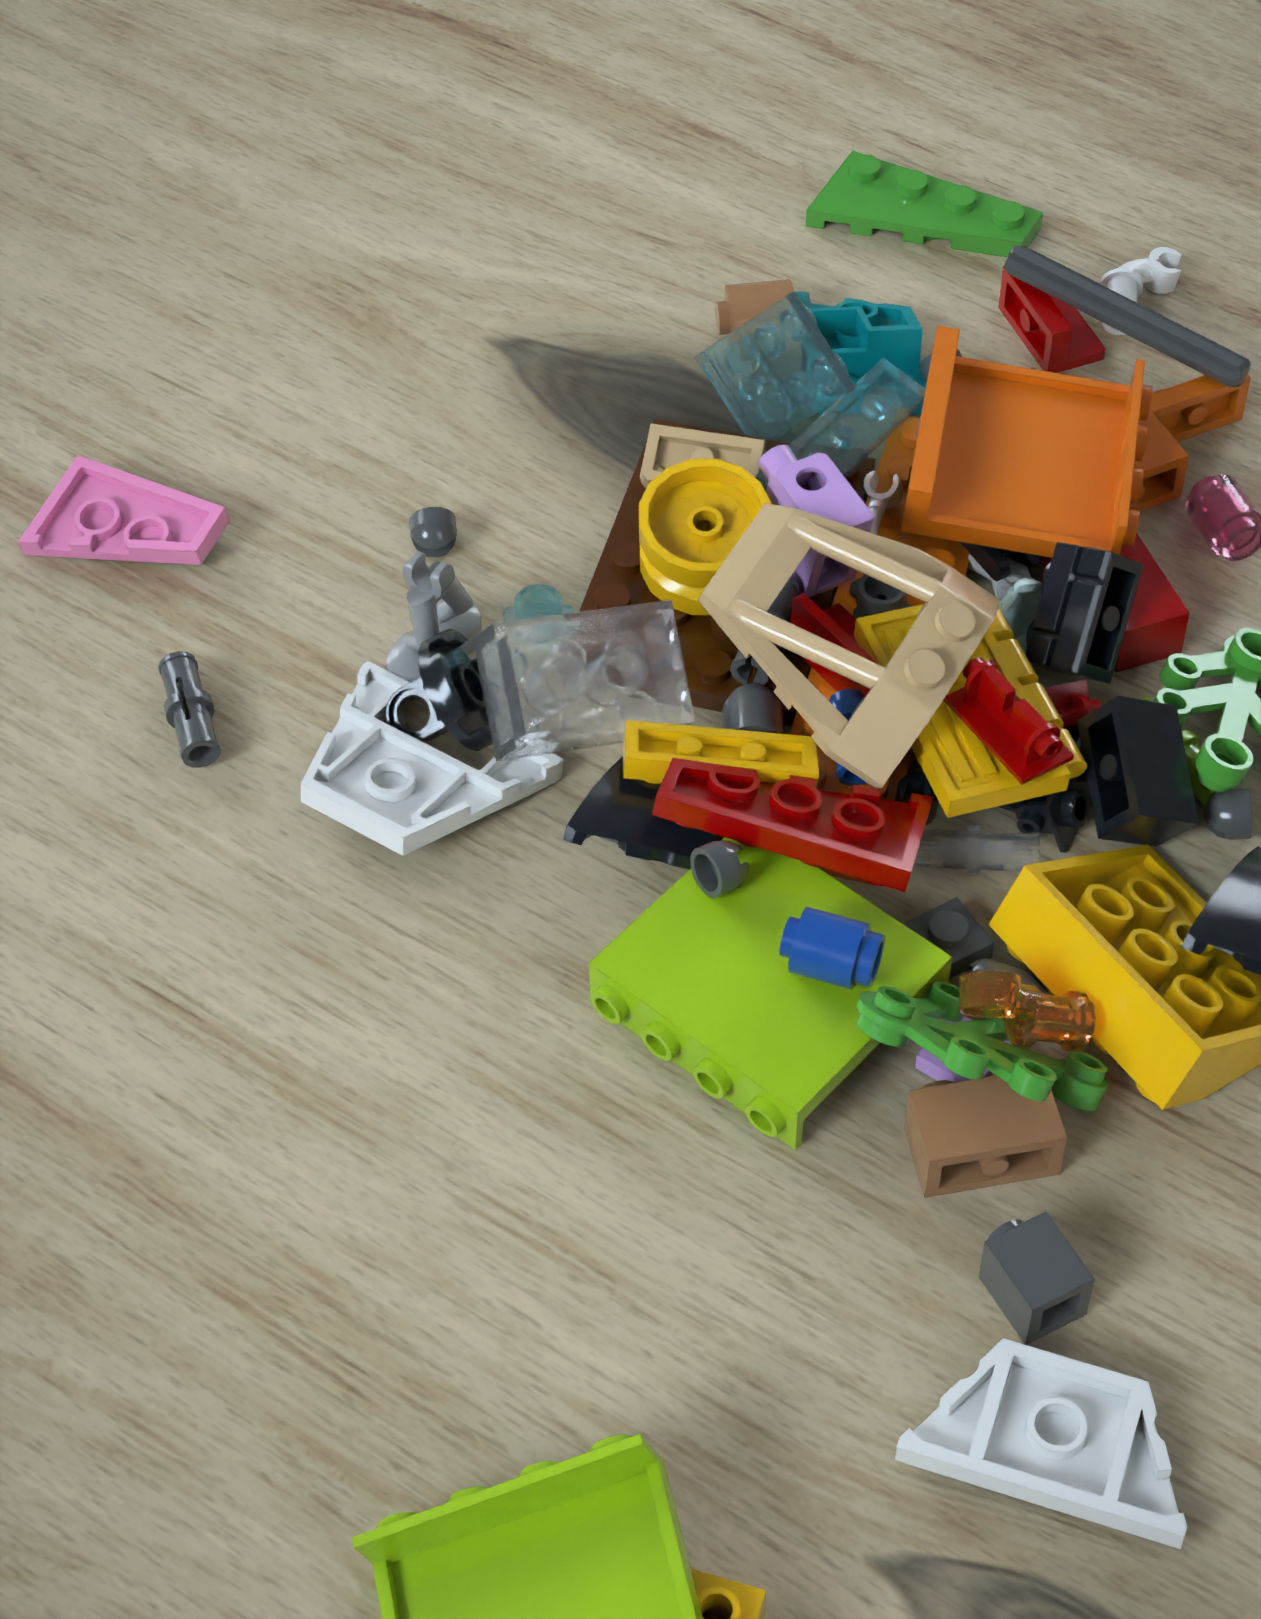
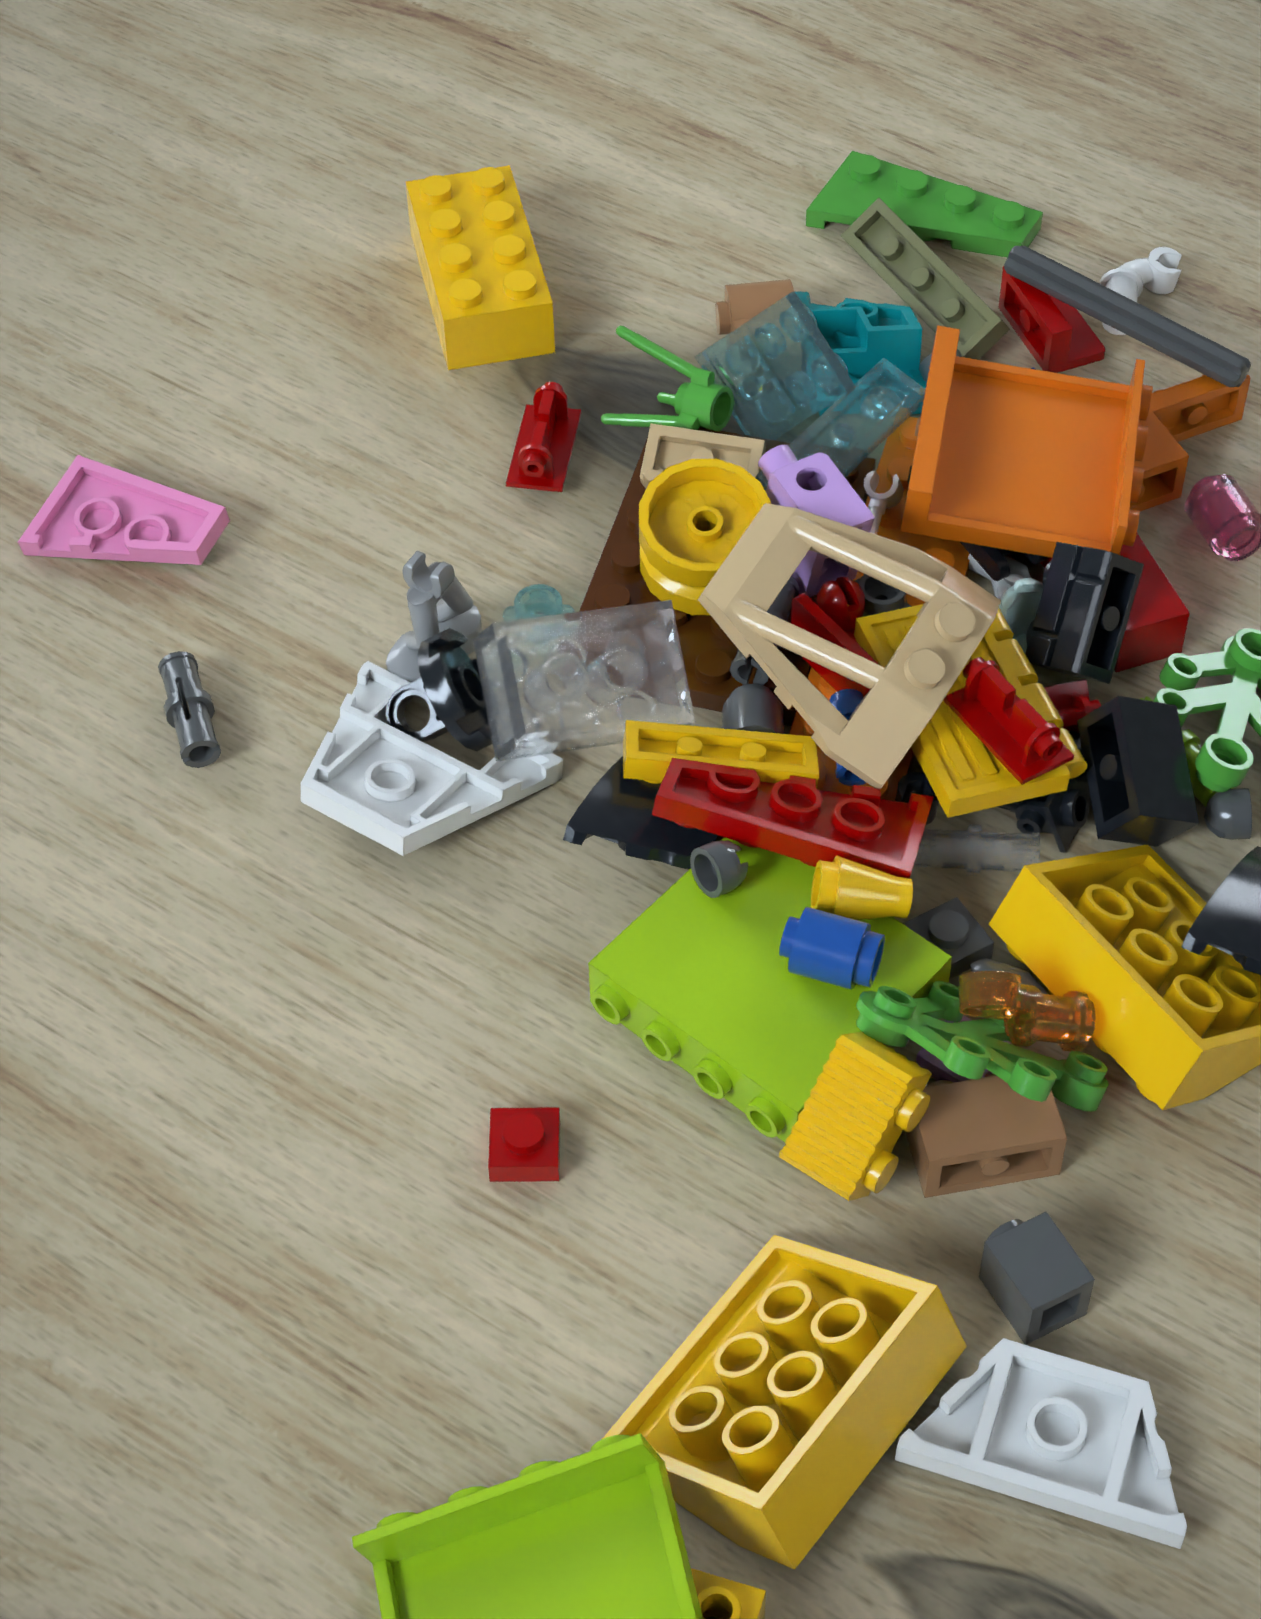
(433, 531): dark grey hinge -> none
(480, 267): none -> yellow brick
(524, 1144): none -> red plate
(544, 441): none -> red hinge
(696, 403): none -> bright green plant
(793, 1393): none -> yellow slope
(834, 599): none -> red hinge
(857, 1116): none -> yellow brick
(859, 891): none -> yellow cone
(923, 279): none -> olive plate

